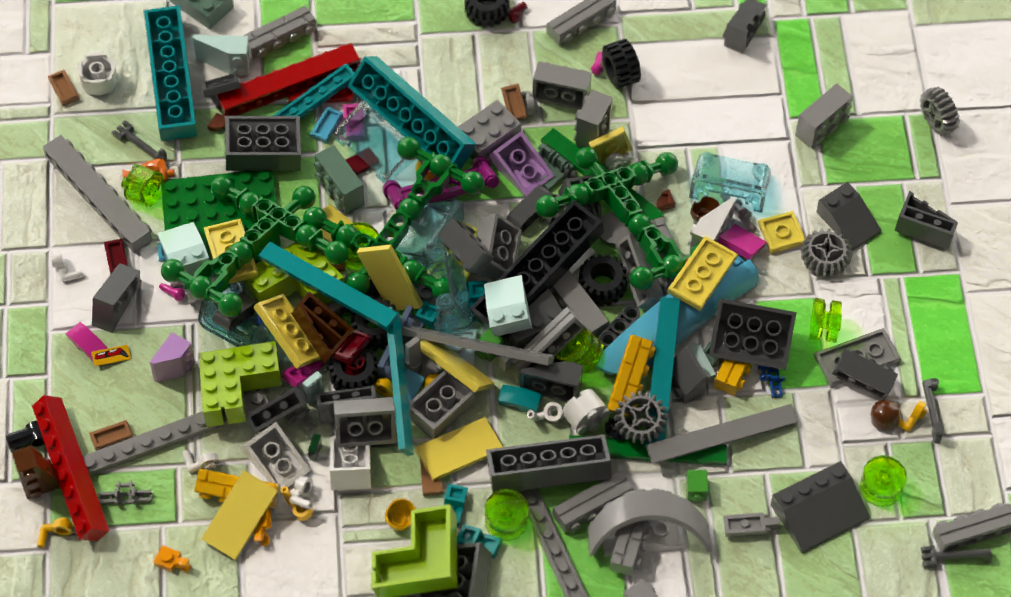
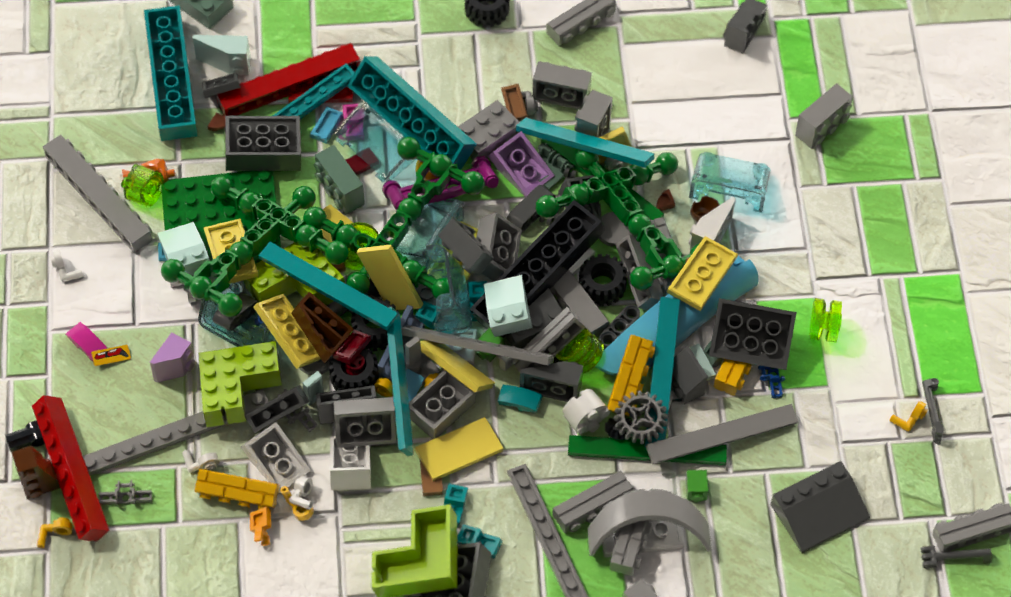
(63, 87): medium nougat tile -> none
(97, 74): white brick -> none
(110, 435): medium nougat tile -> none
(114, 297): dark grey wedge -> none
(115, 253): dark red tile -> none
(126, 133): dark grey hinge -> none
(170, 559): light orange plate -> none
(177, 293): dark pink piece -> none
(239, 515): light yellow tile -> none
(280, 32): light grey brick -> none
(297, 376): dark pink slope -> none
(314, 447): dark green tile -> none
(399, 514): yellow hair -> none
(506, 514): clear neon green wheel -> none
(514, 12): dark red arm -> none
(547, 413): white plate -> none
(549, 463): dark grey brick -> none
(585, 142): none -> teal tile
(597, 67): dark pink piece -> none
(621, 63): black tyre -> none
(741, 241): dark pink tile -> none
(743, 213): light grey piece -> none
(749, 524): light grey hinge -> none
(781, 232): light yellow tile -> none
(837, 248): light grey gear -> none
(848, 215): dark grey slope -> none
(865, 373): dark grey brick -> none
(871, 345): light grey tile -> none
(883, 481): clear neon green wheel -> none
(885, 415): reddish brown hair -> none
(925, 223): dark grey wedge -> none
(939, 110): light grey gear -> none

